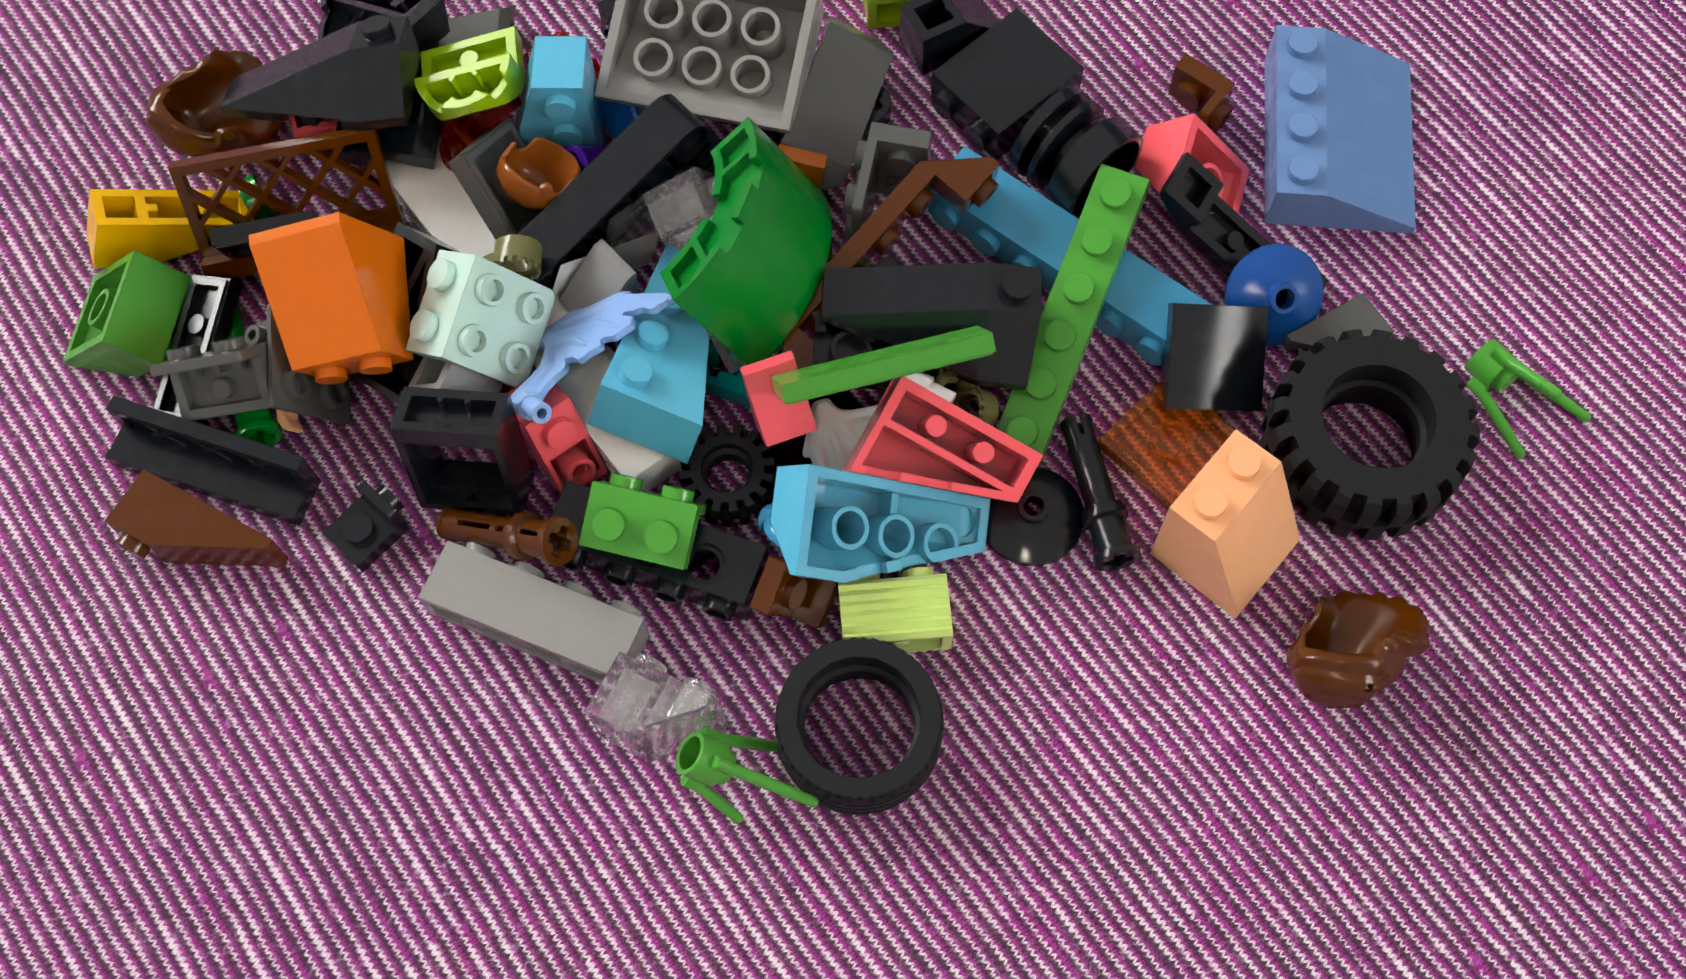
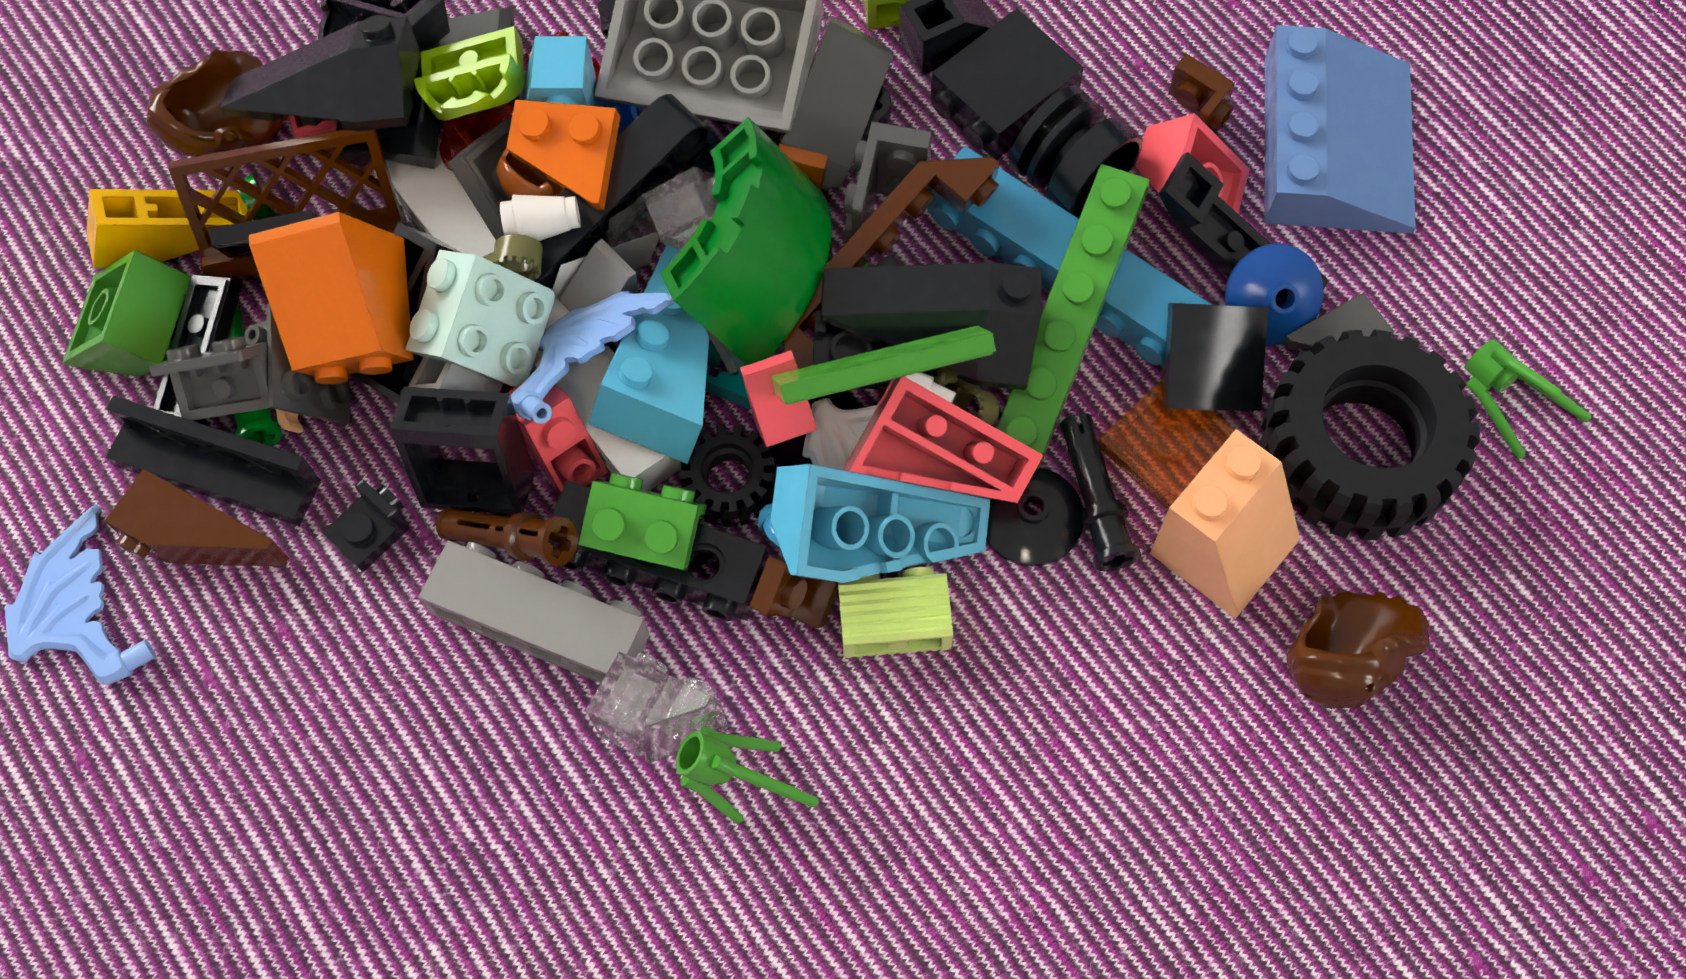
(61, 600): none -> light blue animal
(539, 215): none -> white cone
(567, 144): none -> orange wing
(860, 660): black tyre -> none

